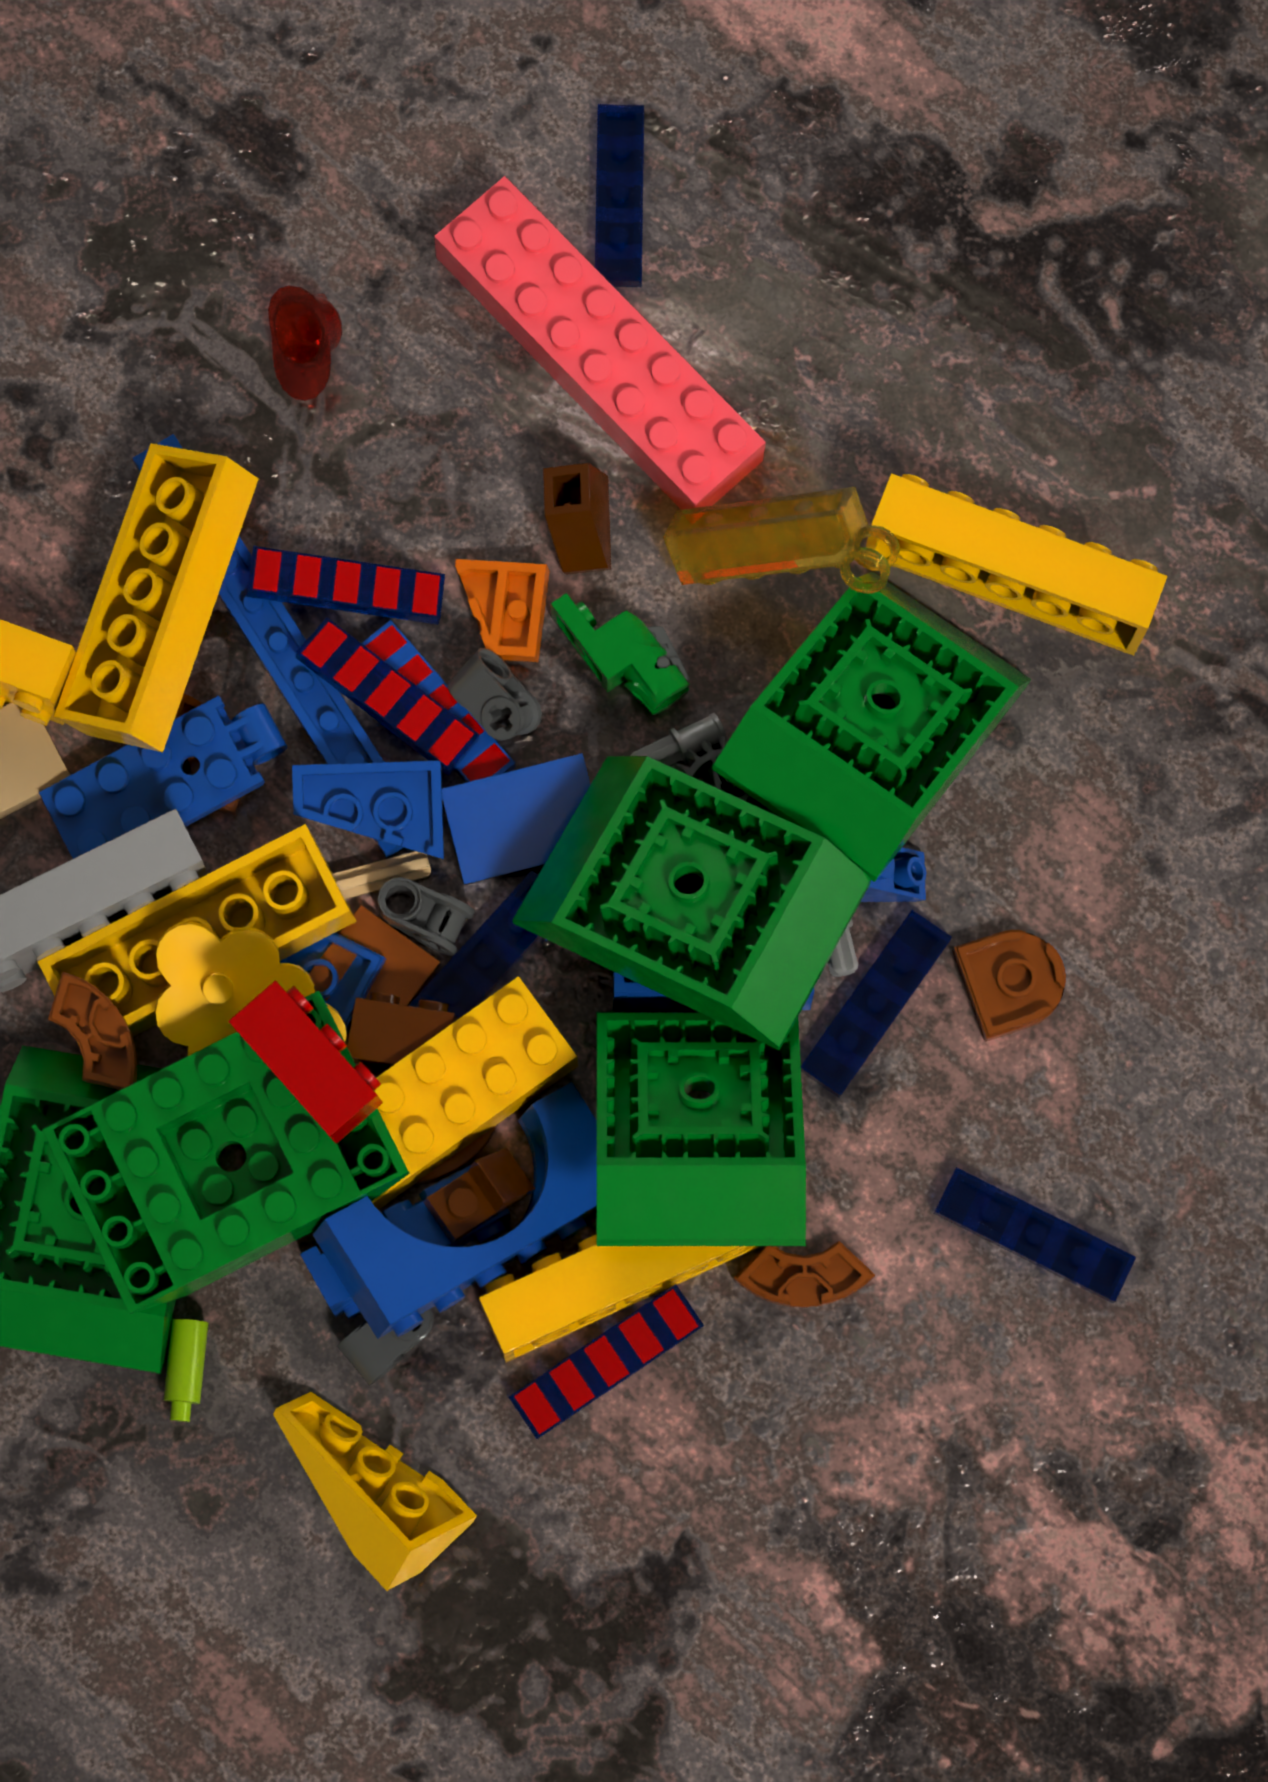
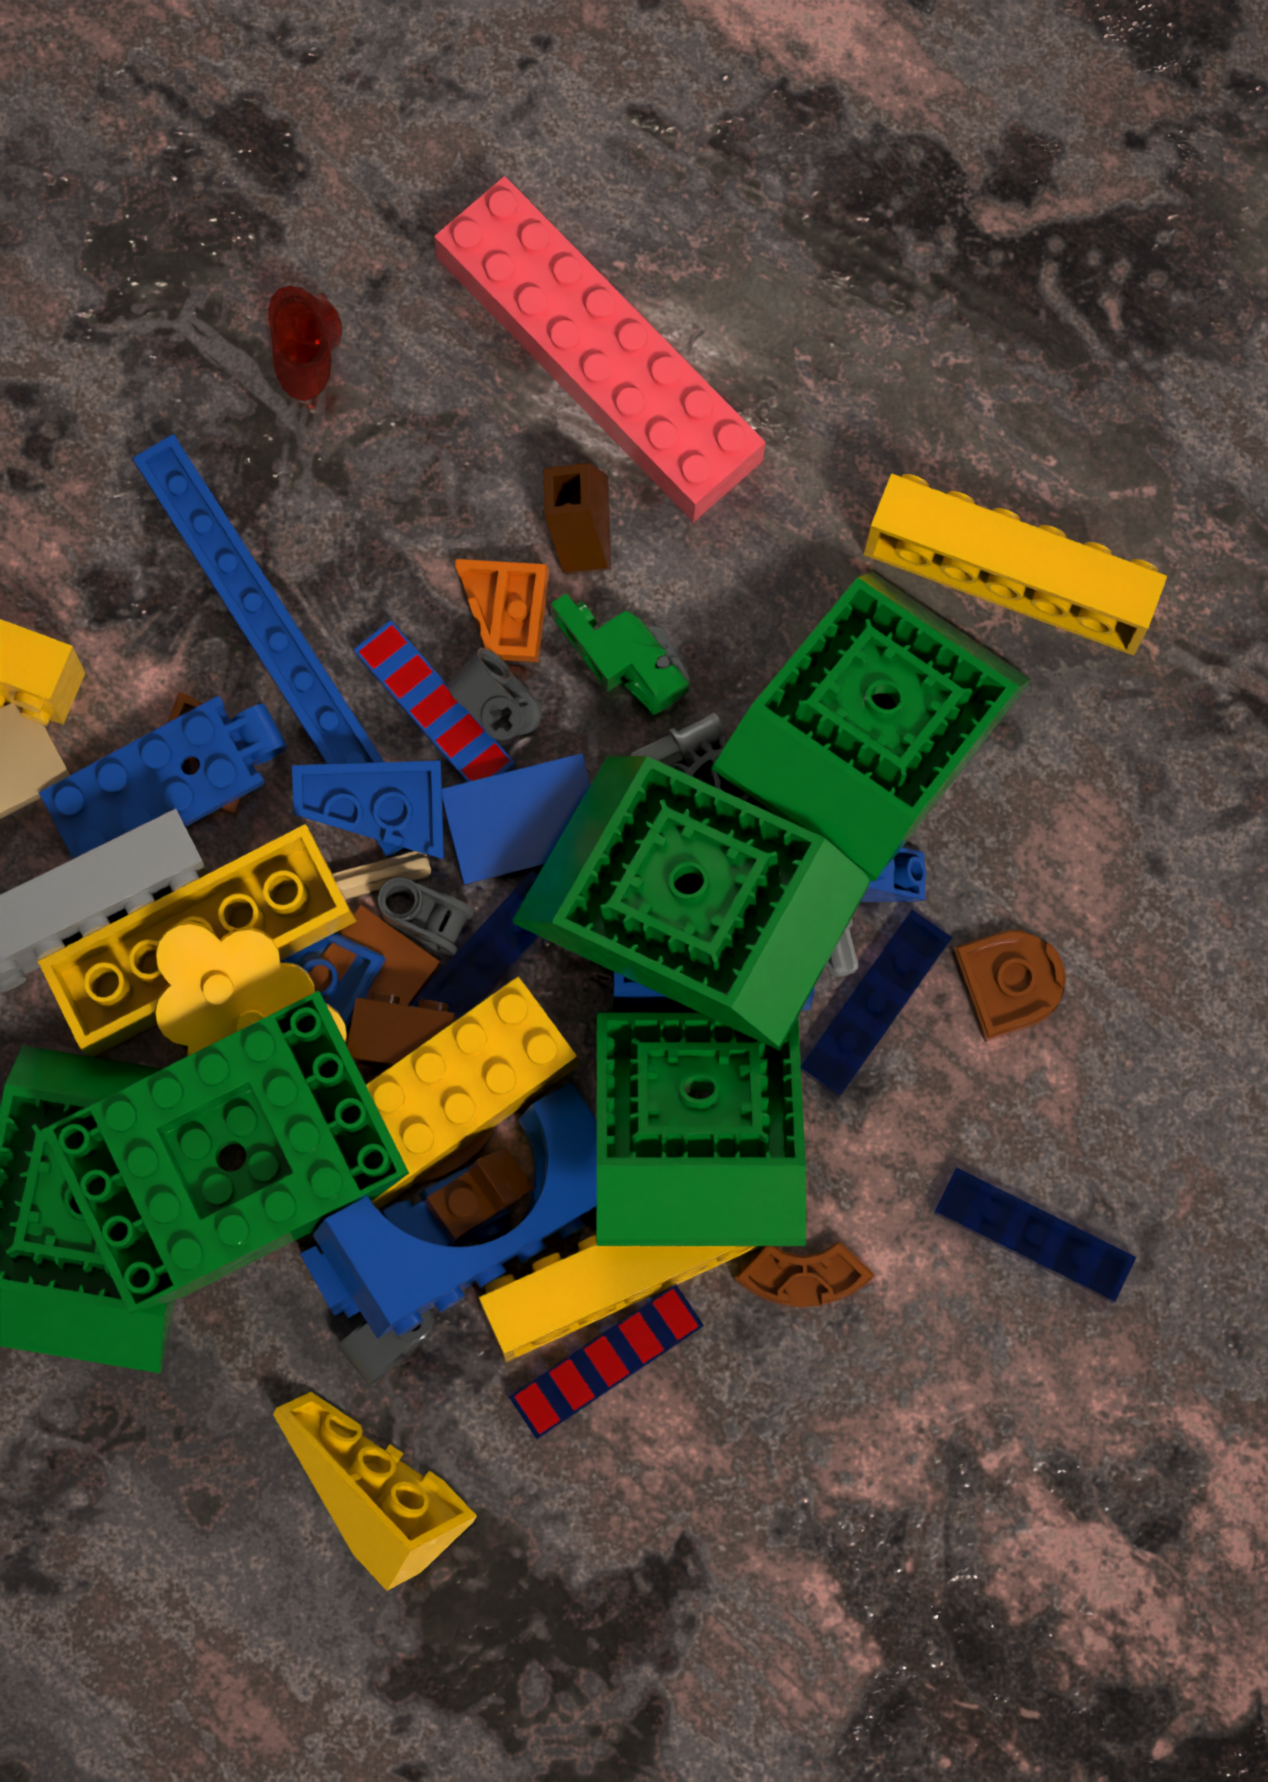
(99, 1030): dark orange tile -> none
(156, 597): yellow brick -> none
(185, 1367): lime cylinder -> none
(308, 1059): red brick -> none
(345, 585): tile -> none
(387, 695): tile -> none
(619, 194): clear blue tile -> none
(778, 537): clear yellow hinge -> none

